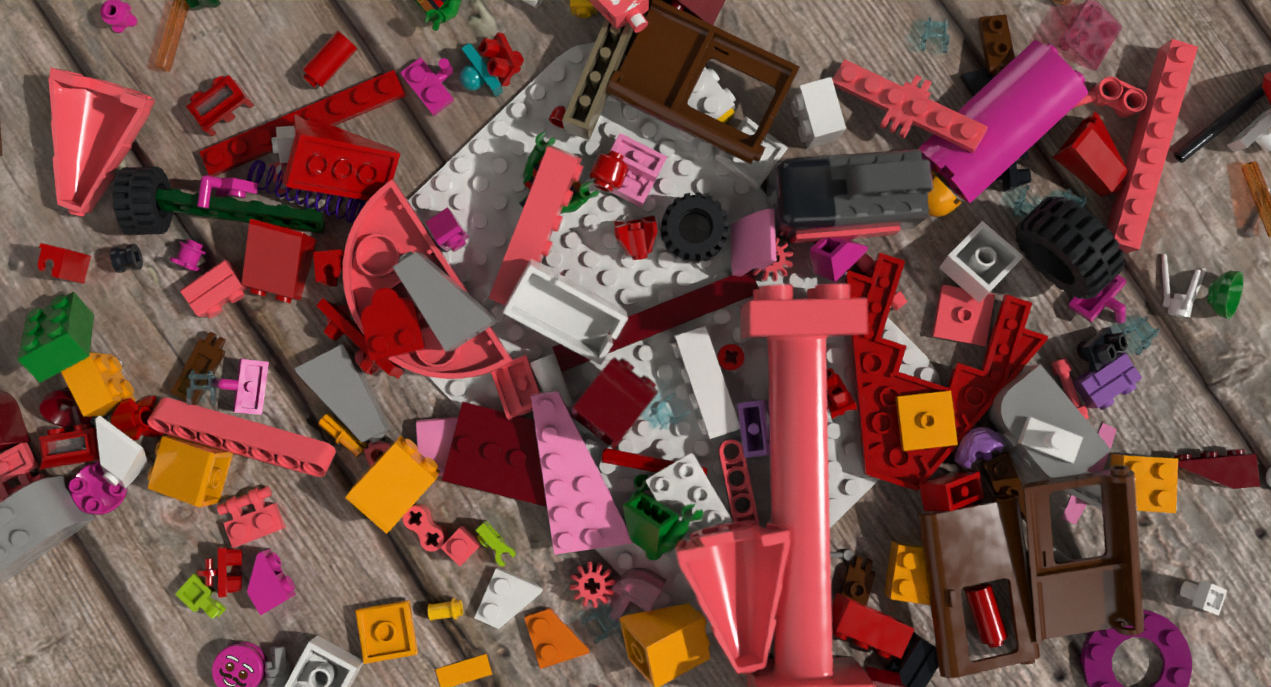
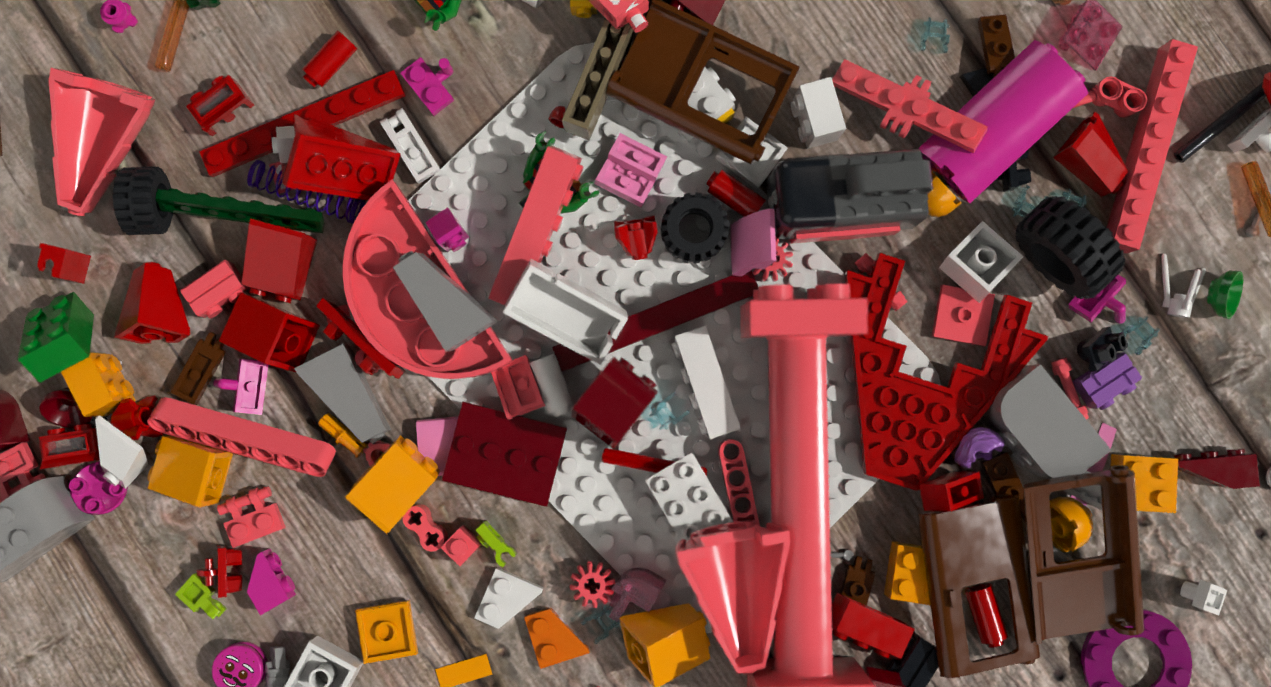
(126, 258): black wheel -> none
(152, 307): none -> red slope
(189, 255): dark pink brick -> none
(194, 377): clear light blue piece -> none
(224, 187): dark pink plate -> none
(268, 333): none -> red slope
(328, 266): red hinge -> none
(391, 326): red plate -> none
(411, 146): none -> white plate
(445, 610): yellow pin -> none
(474, 75): teal tile -> none
(502, 60): red hips -> none
(576, 495): bright pink wing -> none
(608, 171): red head -> none
(653, 524): green torso -> none
(727, 359): red wheel -> none
(734, 193): none -> red brick
(755, 428): medium lavender brick -> none
(835, 256): dark pink slope -> none
(837, 395): red hips -> none
(926, 420): light orange plate -> none
(1050, 440): white tile -> none
(1070, 523): none -> light orange cylinder

